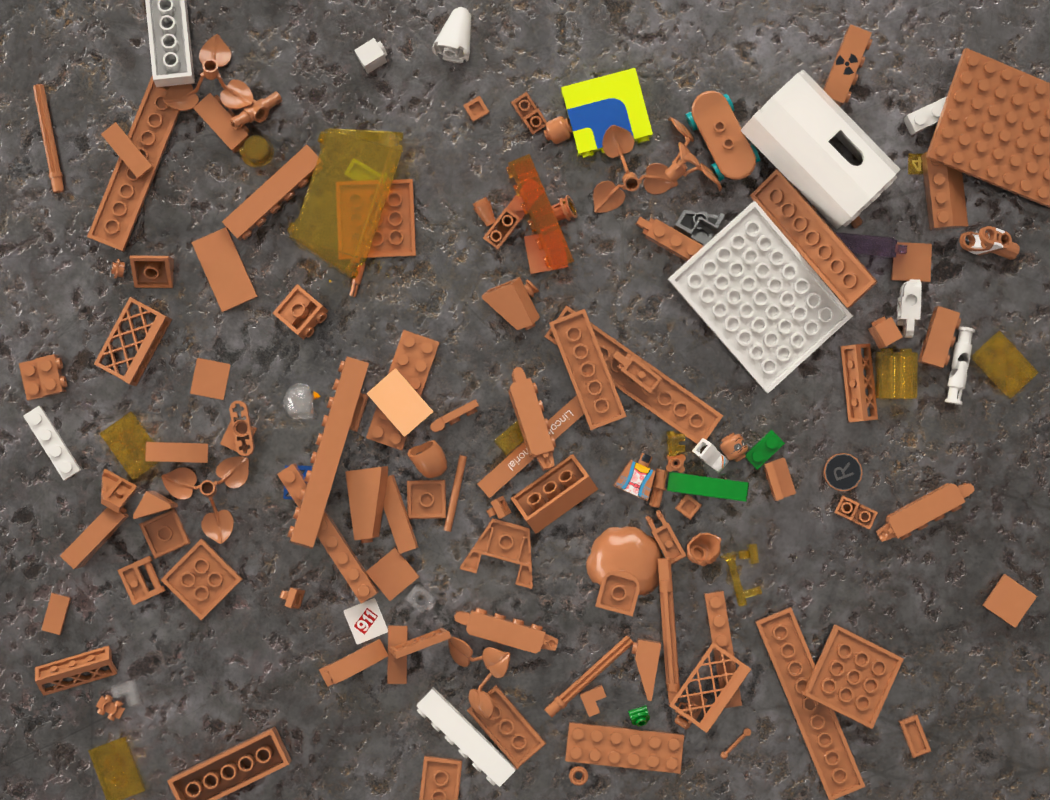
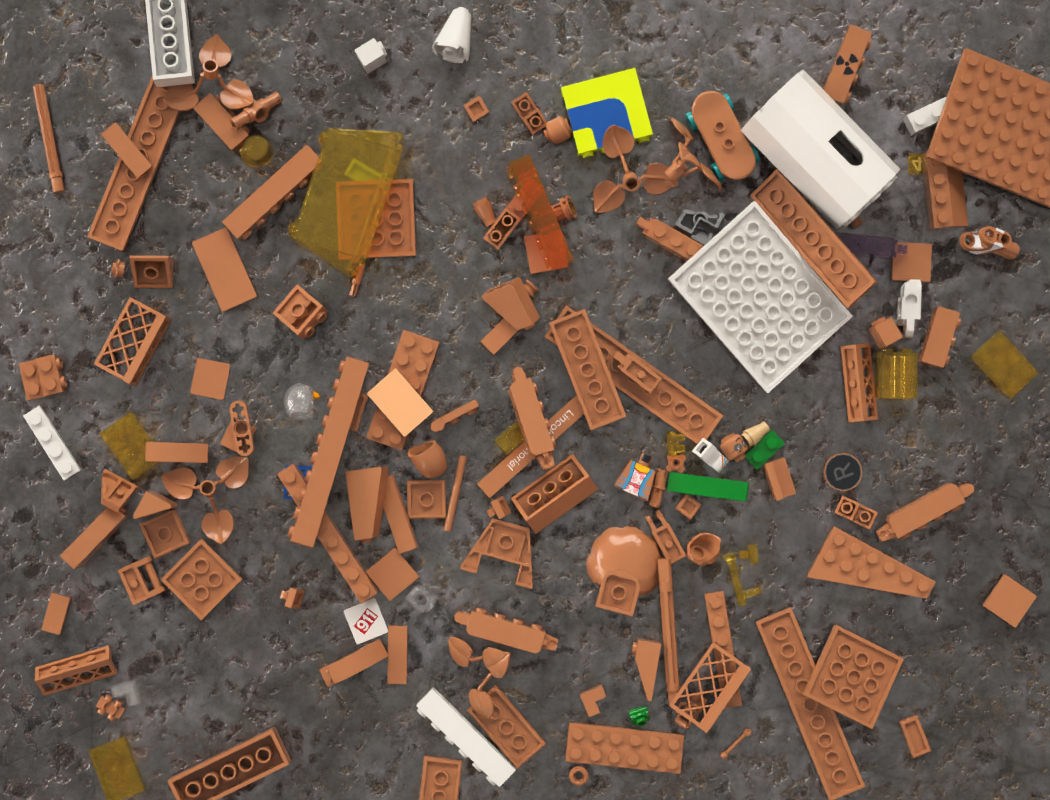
(419, 643): nougat tile -> none
(499, 336): none -> nougat tile
(561, 701): nougat axle -> none
(755, 434): none -> tan cone
(856, 563): none -> nougat wing
(959, 369): white piece -> none

